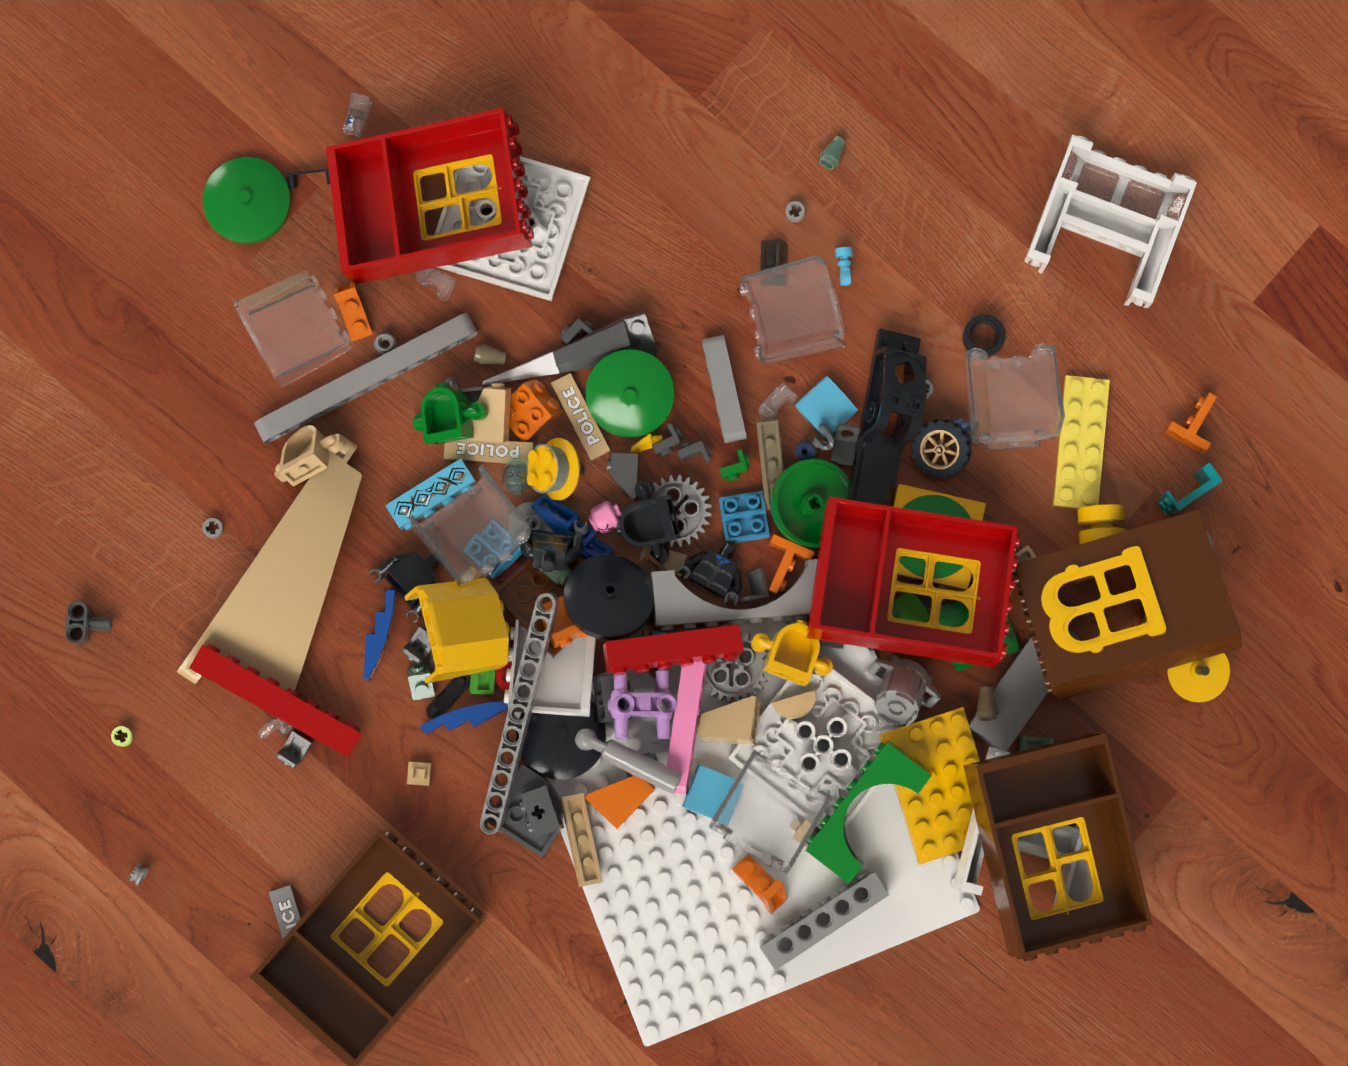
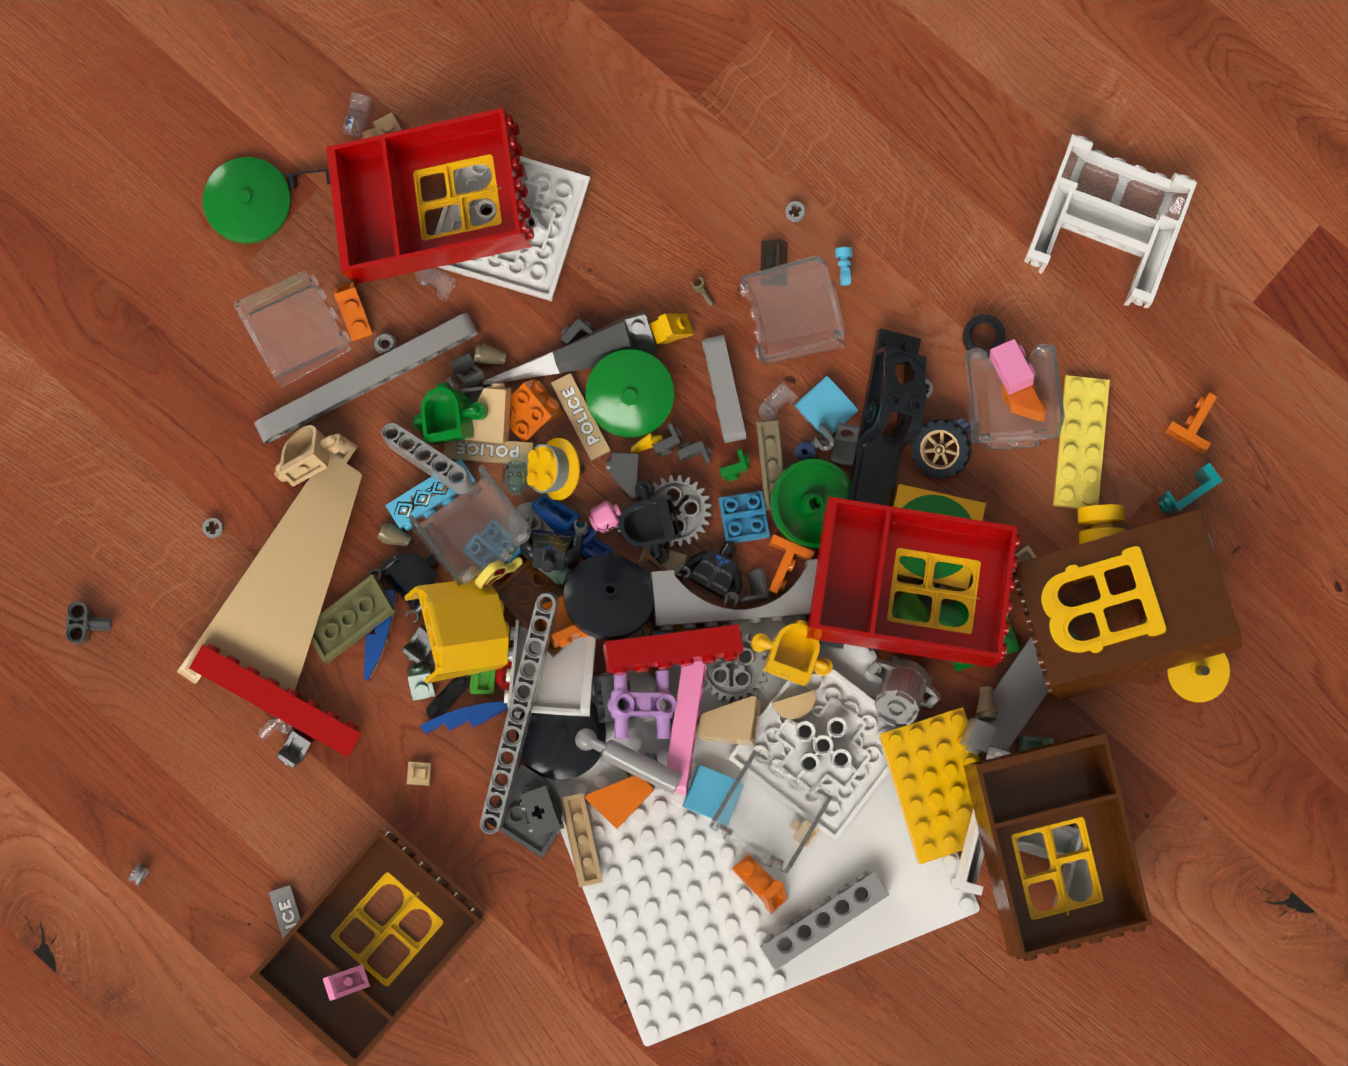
(119, 742): yellowish green bush -> none
(346, 982): none -> bright pink slope
(351, 618): none -> olive plate
(383, 126): none -> tan plate
(394, 536): none -> dark tan cone
(432, 465): none -> light grey beam
(466, 371): none -> dark grey bracket
(495, 571): none -> light yellow piece
(671, 328): none -> yellow brick
(700, 289): none -> dark tan hand
(832, 153): sand green cone -> none
(888, 767): green arch -> none
(977, 736): none -> light grey brick
(1012, 367): none -> bright pink brick
(1025, 403): none -> orange slope

